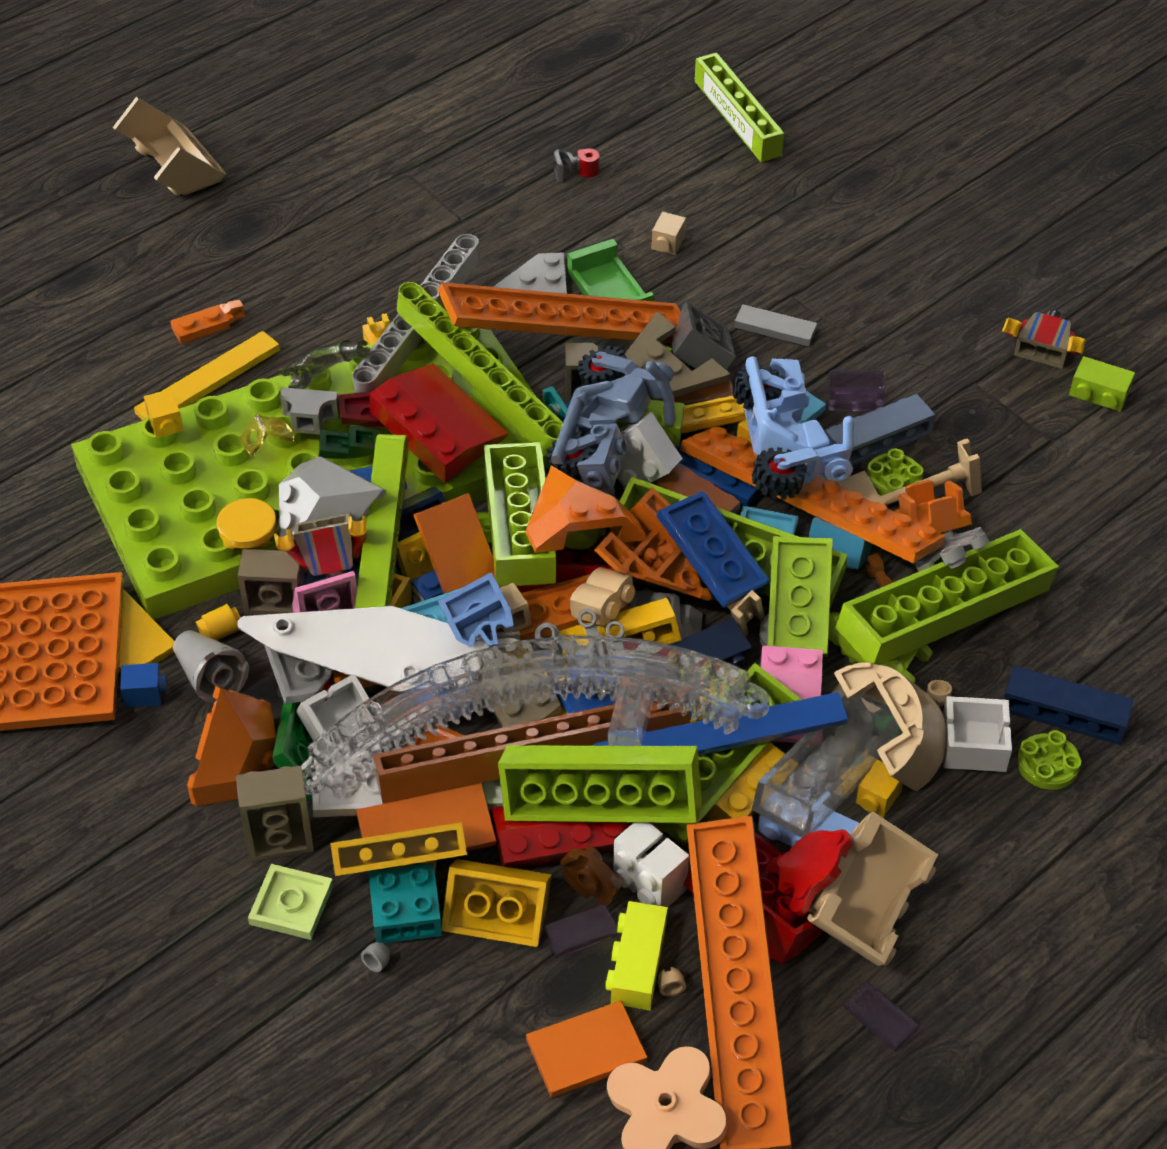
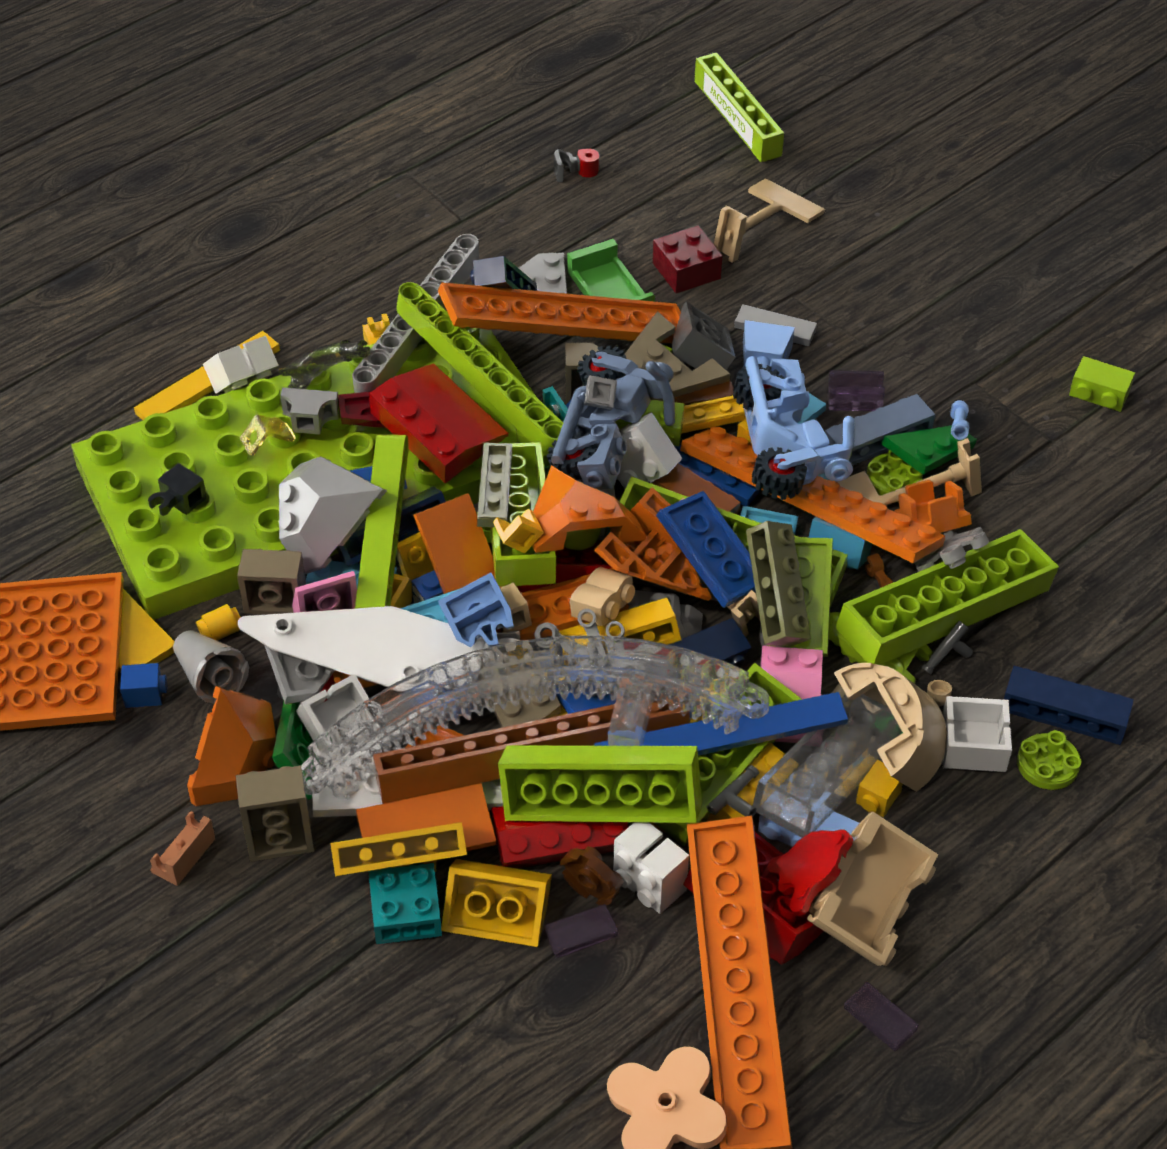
(163, 413): yellow brick -> none
(180, 490): none -> black brick
(182, 157): tan windscreen -> none
(184, 850): none -> nougat hinge
(207, 321): orange hinge -> none
(239, 366): none -> white piece
(246, 524): yellow tile -> none
(290, 901): yellowish green plate -> none
(325, 543): torso -> none
(341, 445): dark green slope -> none
(376, 956): light grey hinge -> none
(494, 483): none -> tile
(500, 273): none -> brick
(521, 532): none -> yellow panel
(585, 1048): orange tile -> none
(600, 392): none -> light grey tile
(637, 955): neon yellow brick -> none
(668, 233): tan brick -> none
(671, 982): tan hinge -> none
(687, 259): none -> dark red brick
(729, 795): none -> dark grey piece
(734, 224): none -> tan piece
(766, 342): none -> light blue torso
(778, 584): none -> olive brick
(925, 448): none -> green wing
(953, 642): none -> dark grey piece
(959, 413): none -> light blue bar
(1044, 338): torso -> none

